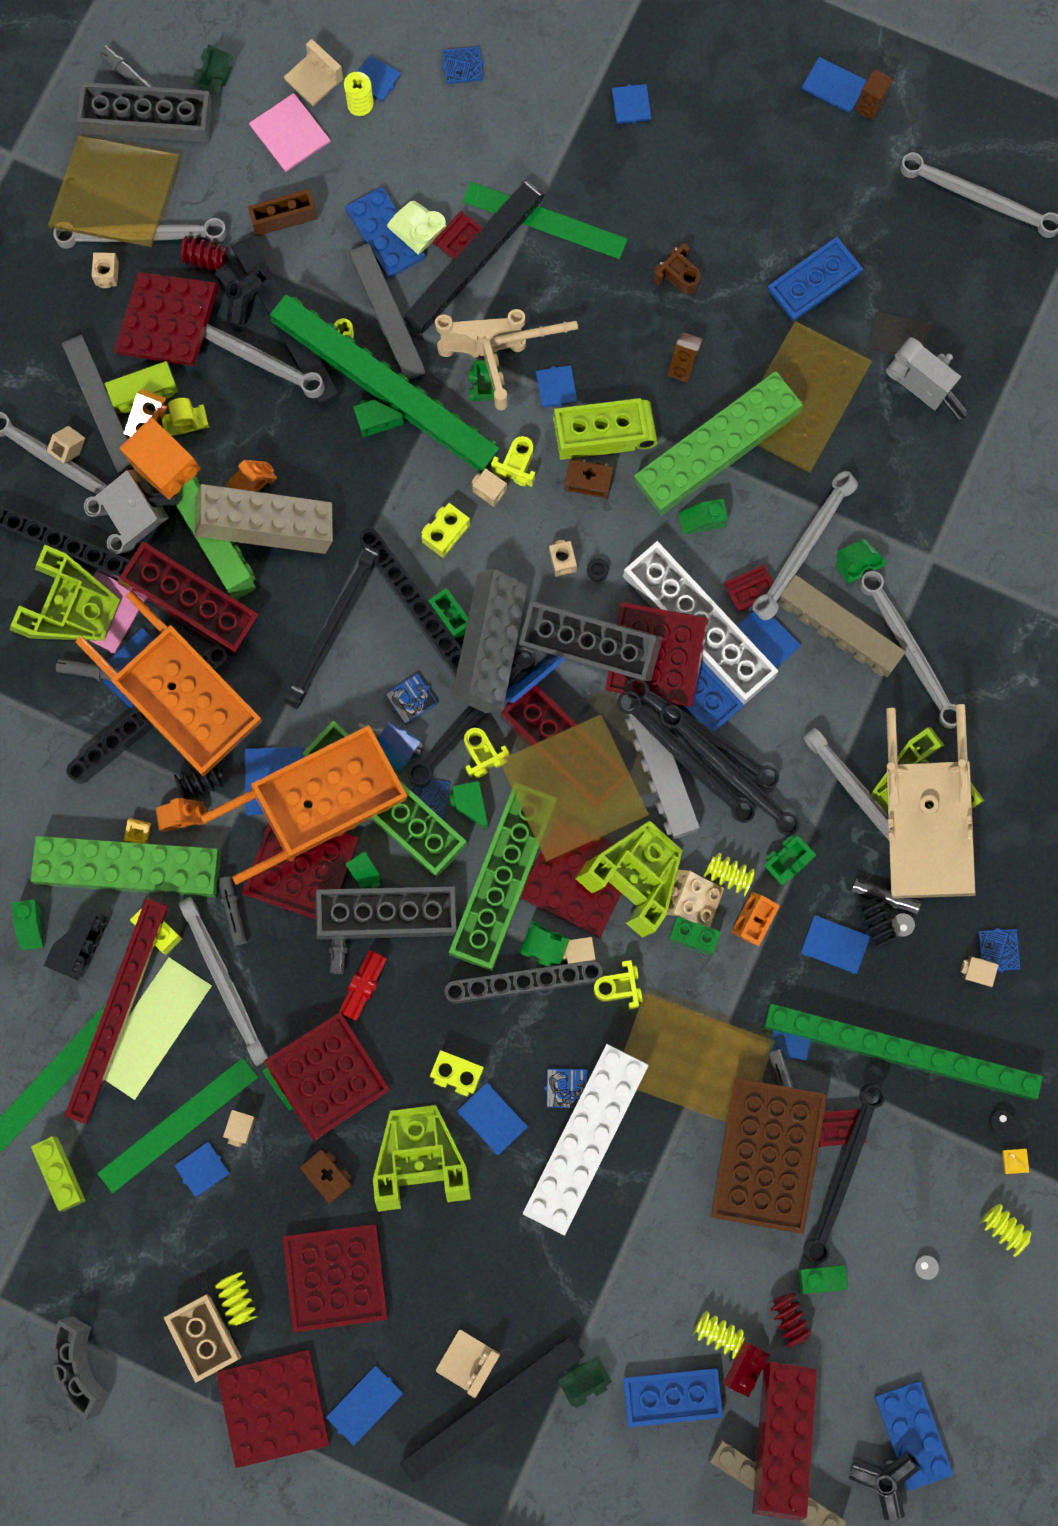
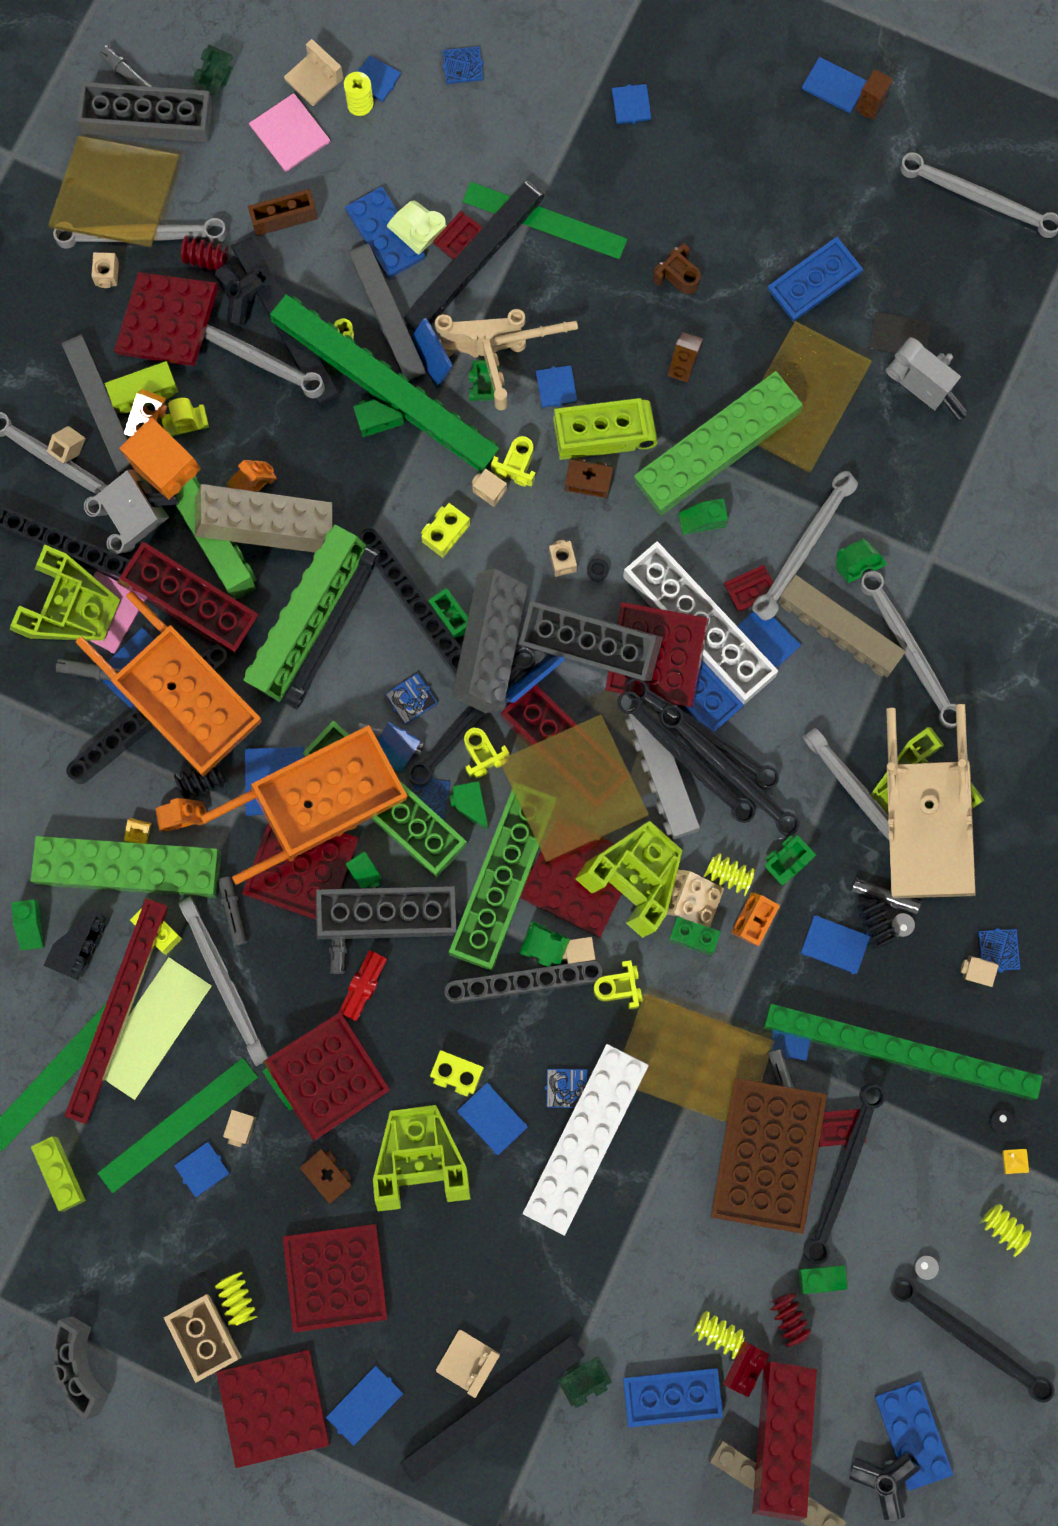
(305, 614): none -> bright green brick
(431, 352): none -> blue piece
(973, 1340): none -> black piece

